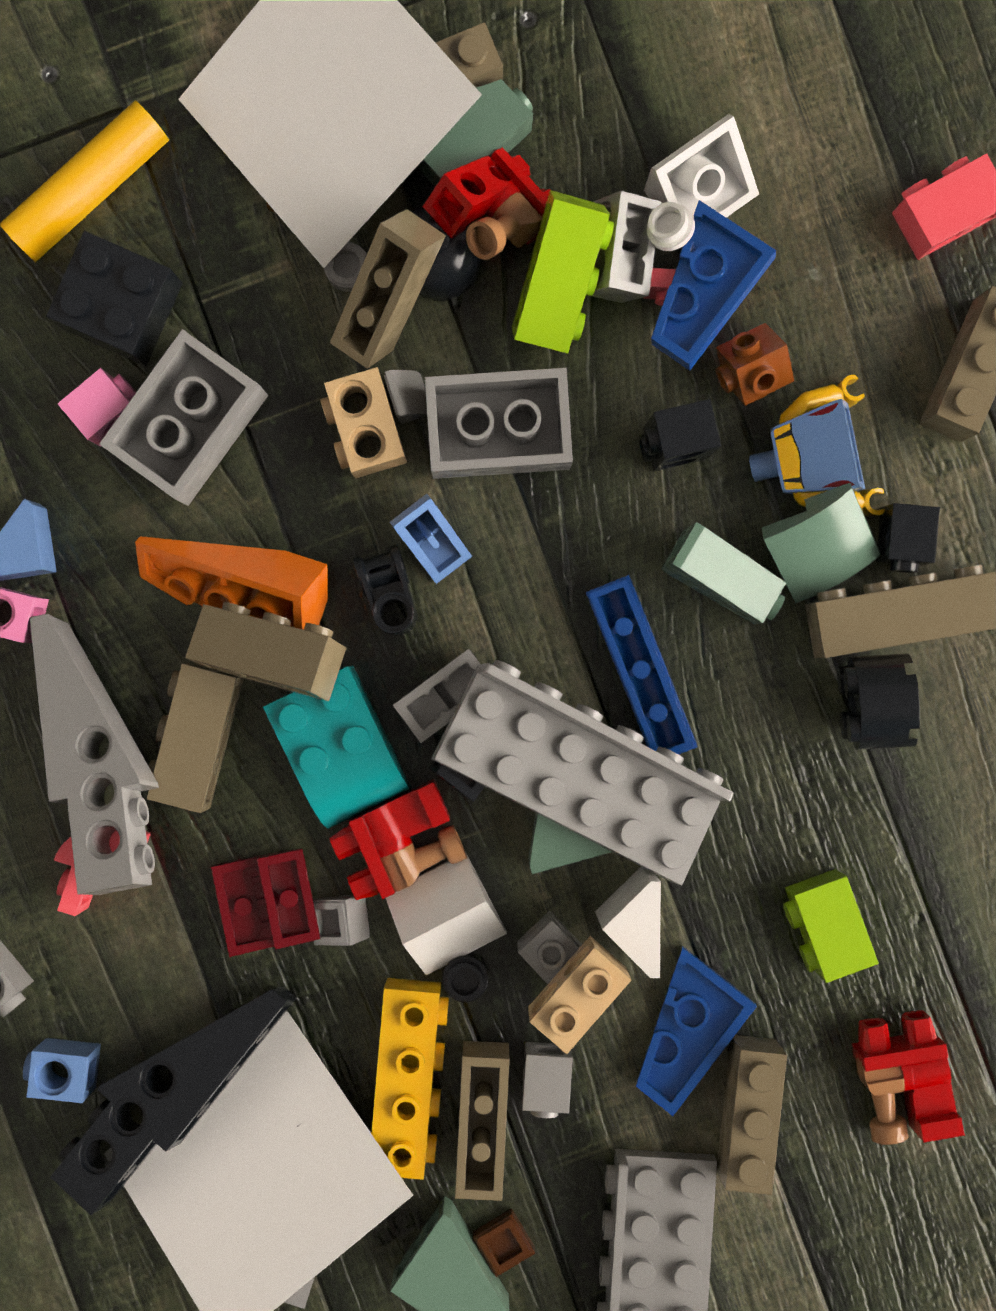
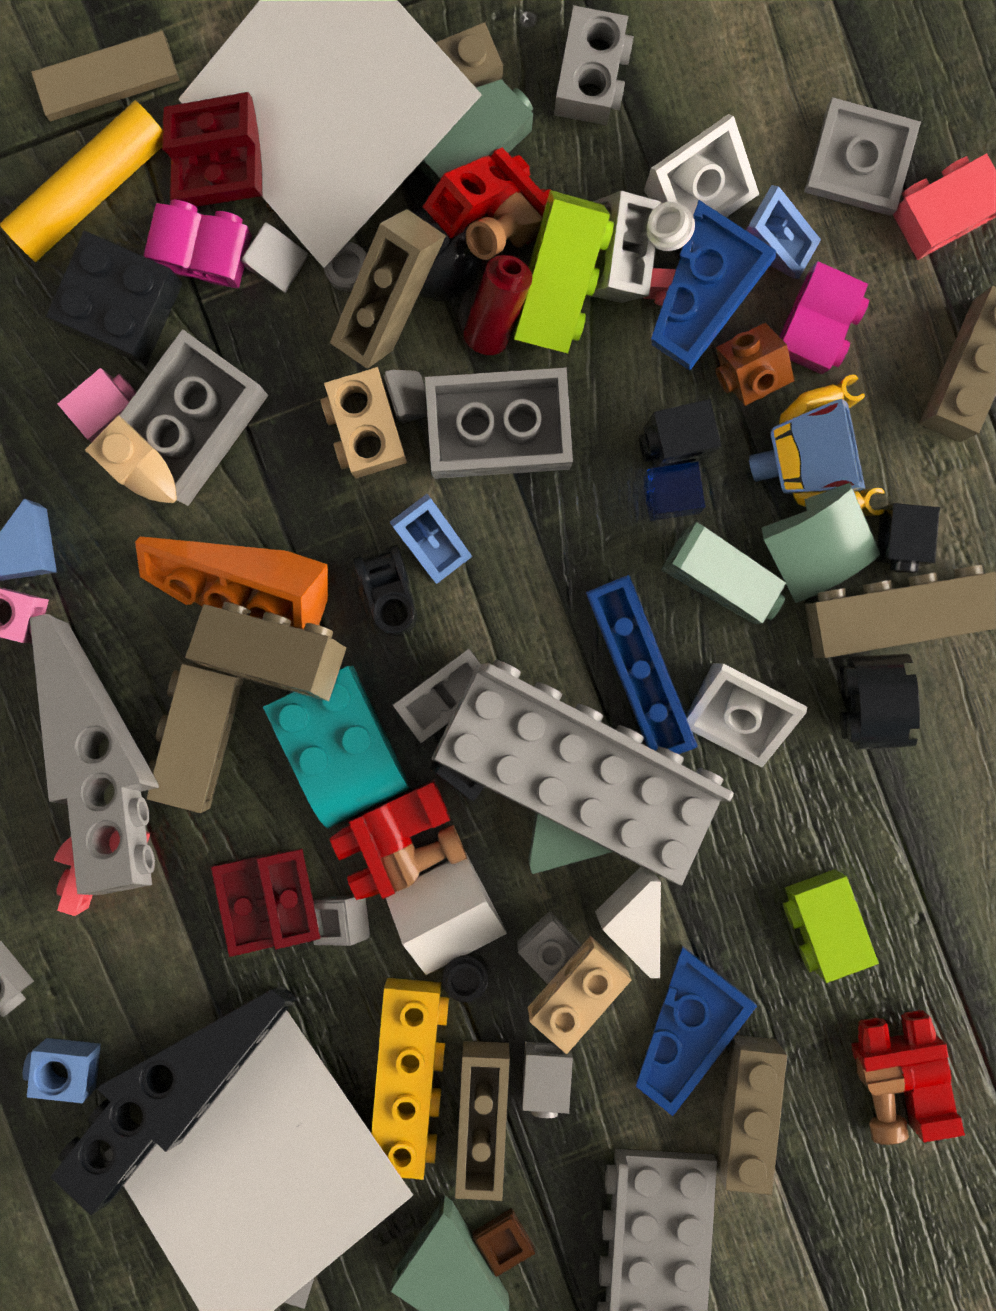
(105, 76): none -> dark tan tile
(133, 462): none -> tan plate
(198, 243): none -> dark pink brick
(213, 150): none -> dark red slope
(274, 258): none -> light grey slope
(497, 304): none -> dark red brick
(591, 66): none -> light grey brick
(674, 491): none -> clear blue piece
(743, 714): none -> white slope
(786, 231): none -> medium blue slope
(822, 318): none -> dark pink brick
(862, 156): none -> light grey plate

